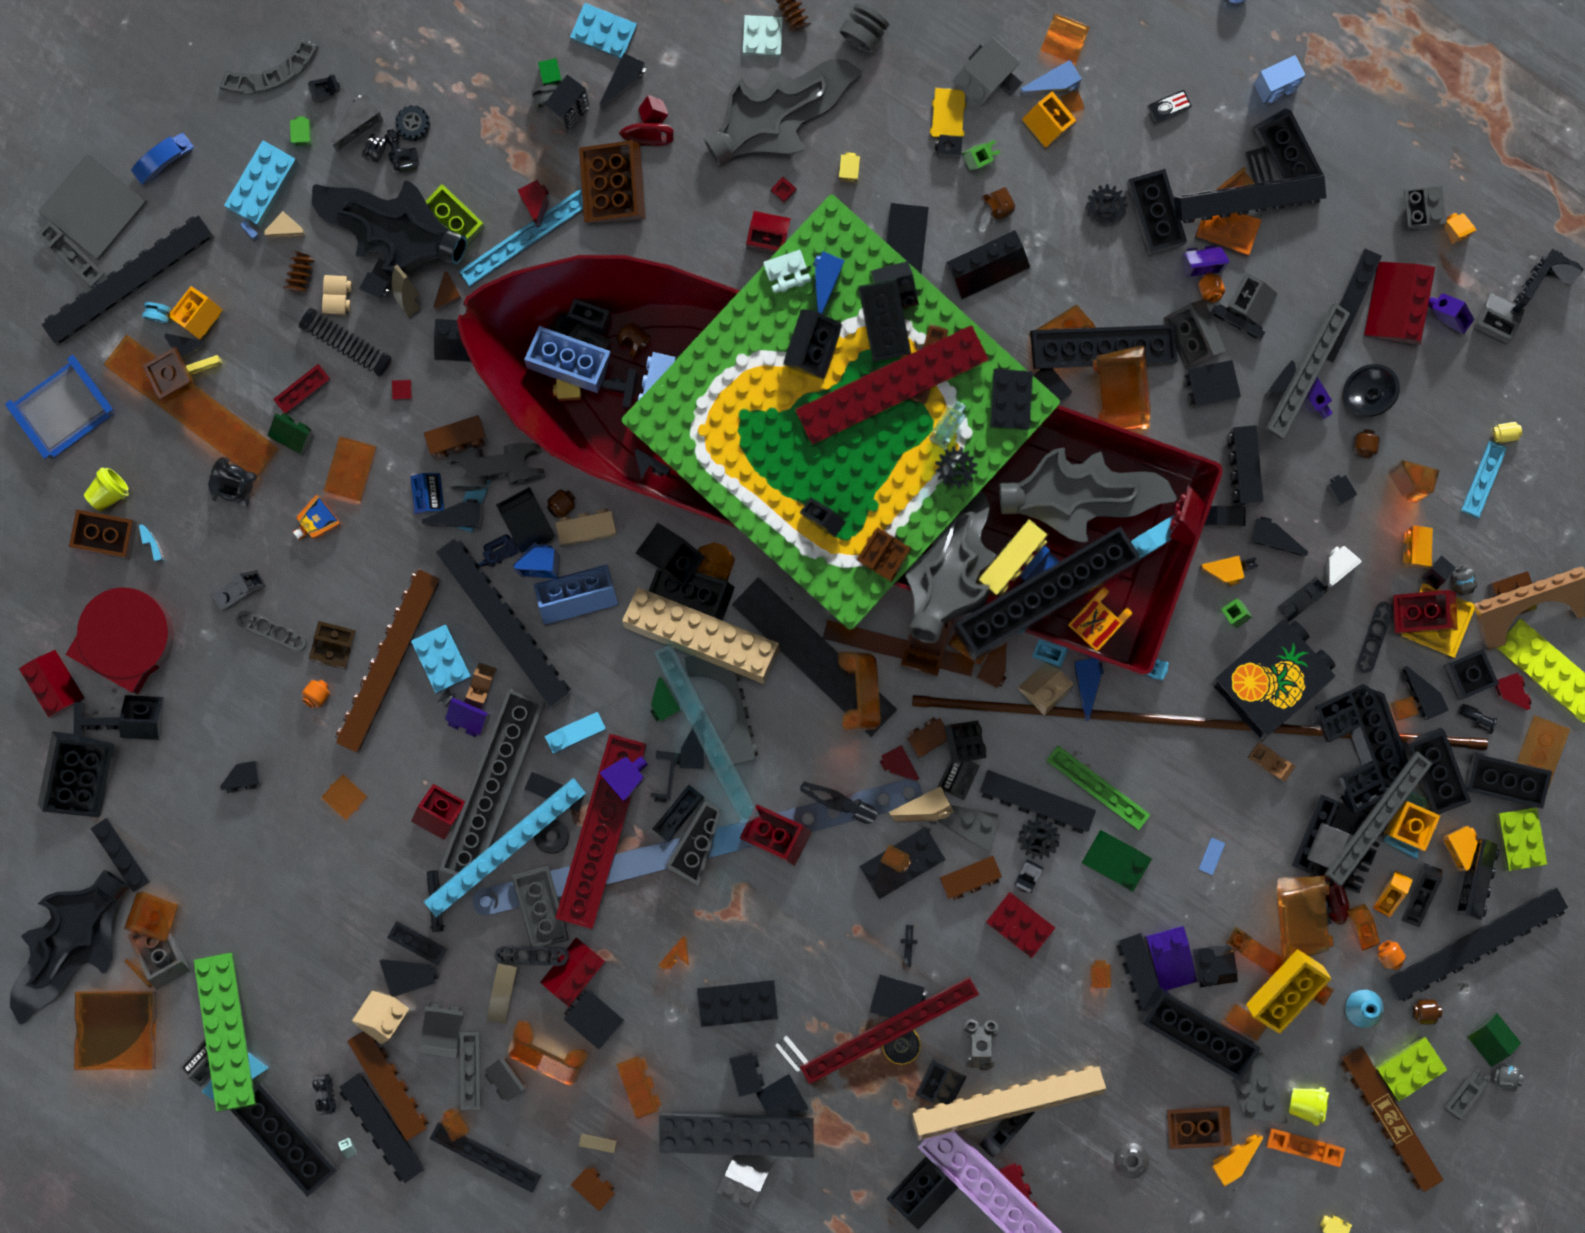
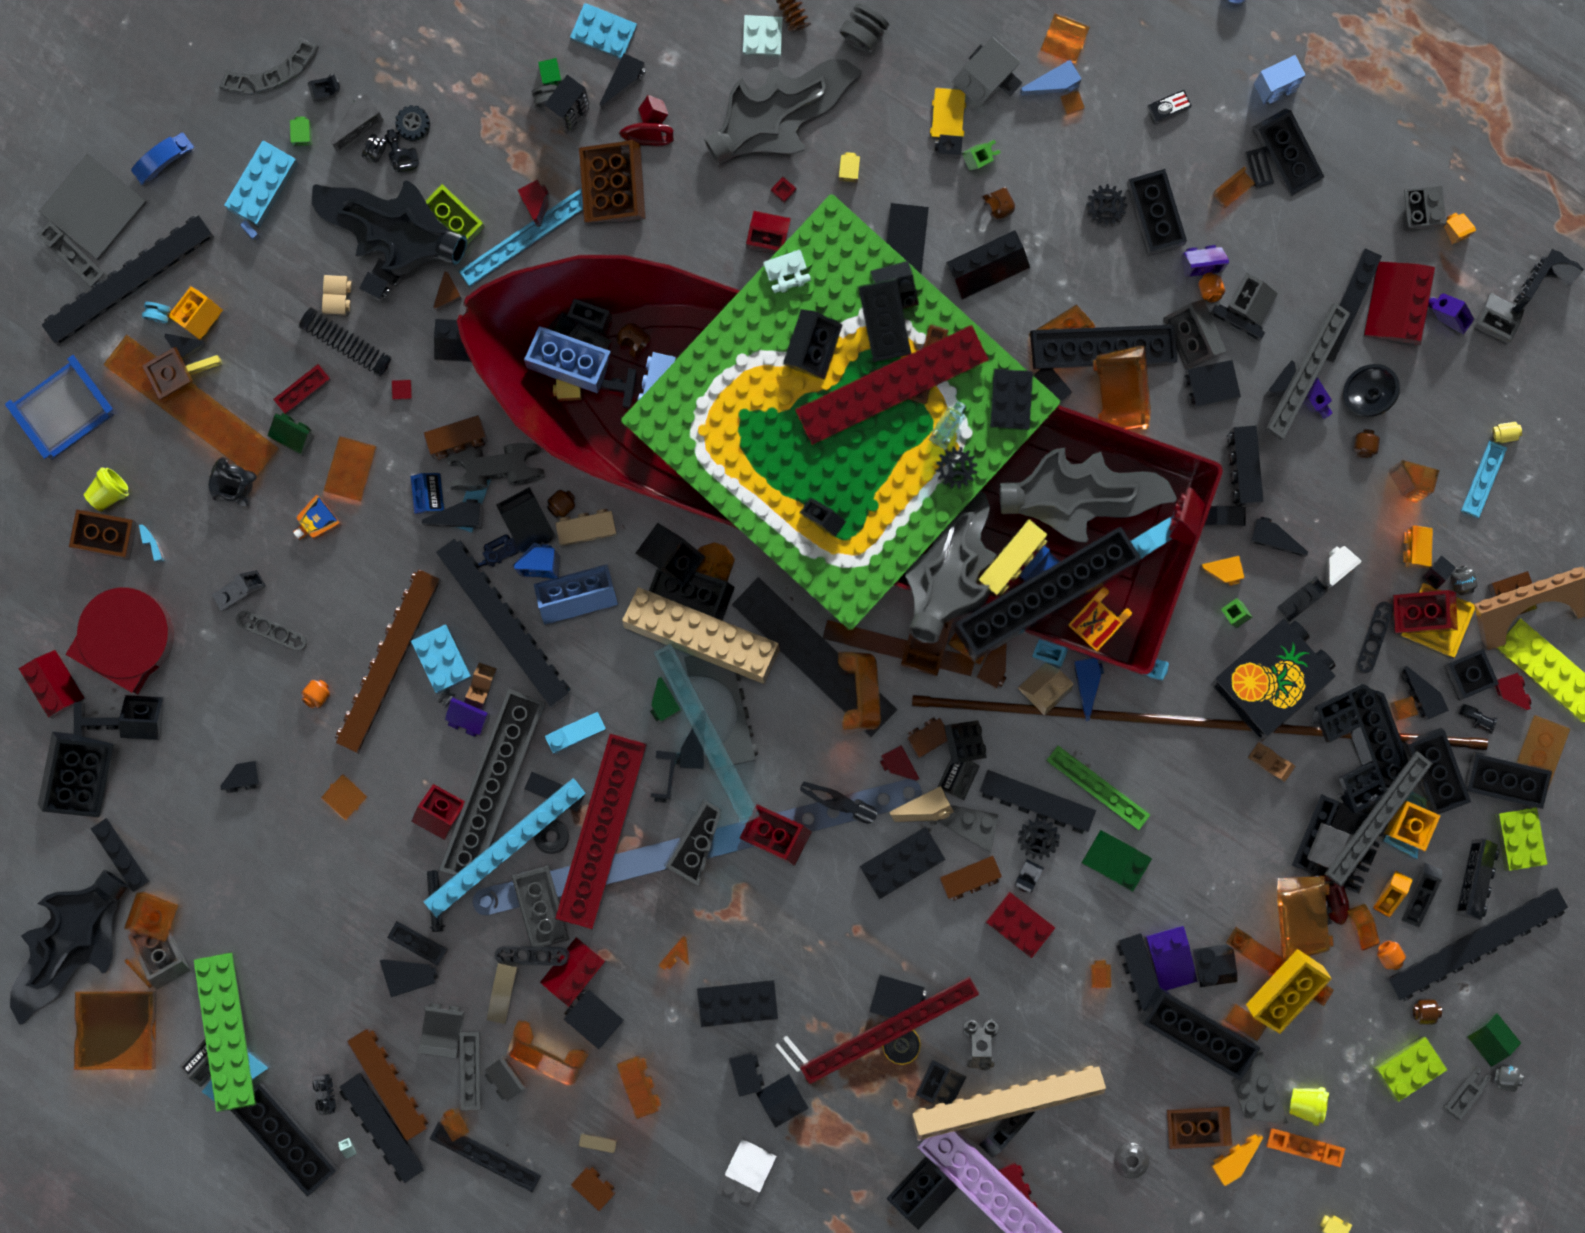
(283, 227): tan slope -> none
(298, 272): reddish brown piece -> none
(332, 645): dark brown slope -> none
(380, 1016): tan slope -> none
(404, 292): dark tan slope -> none
(625, 776): dark purple torso -> none
(646, 462): black slope -> none
(678, 813): black plate -> none
(736, 1135): black plate -> none
(826, 274): blue slope -> none
(884, 554): reddish brown slope -> none
(896, 859): clear orange brick -> none
(908, 944): black piece -> none
(1049, 119): light orange slope -> none
(1212, 856): medium blue sticker -> none
(1231, 232): orange plate -> none
(1249, 564): black bush -> none
(1250, 197): black brick -> none
(1341, 489): black brick -> none
(1357, 1006): medium azure cone -> none
(1391, 1119): reddish brown brick -> none
(1461, 846): light orange slope -> none

